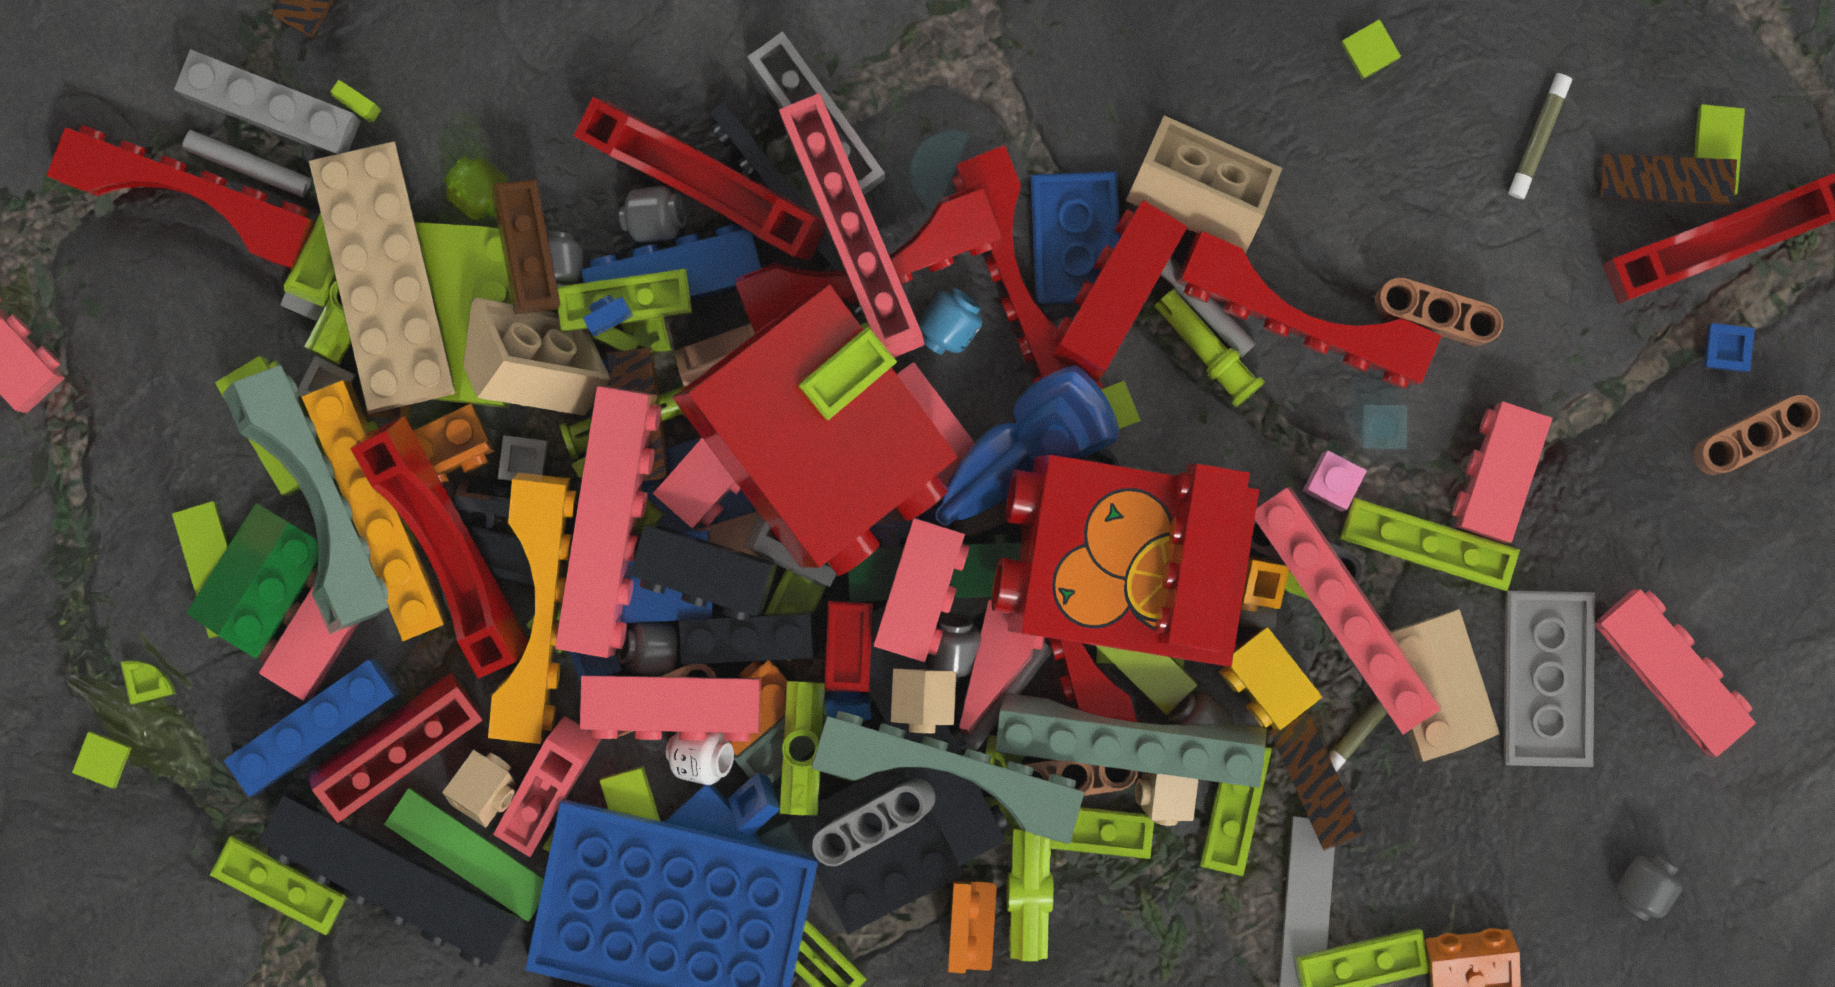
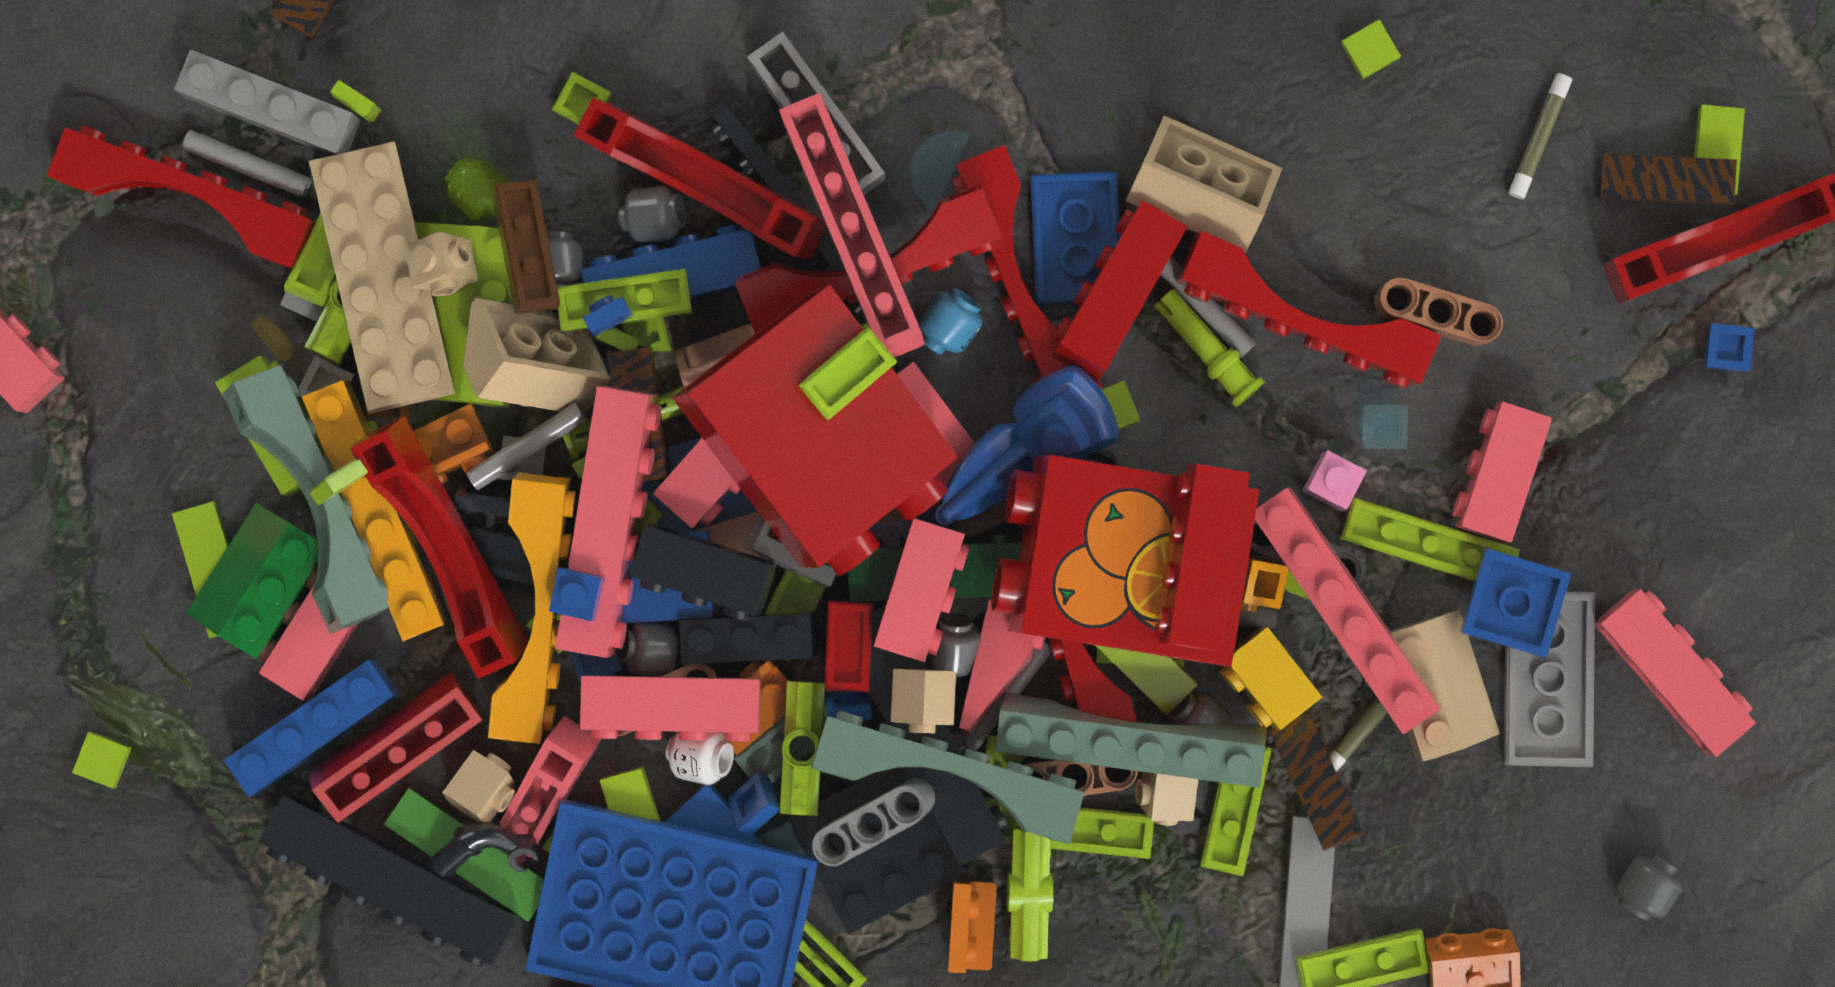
(145, 681): lime tile -> none
(274, 337): none -> clear yellow tile
(278, 885): lime tile -> none
(338, 481): none -> lime tile
(441, 263): none -> tan brick
(473, 838): none -> black piece
(527, 446): none -> light grey piece
(576, 594): none -> blue plate
(577, 96): none -> lime tile
(1515, 603): none -> blue plate
(1776, 428): nougat beam -> none

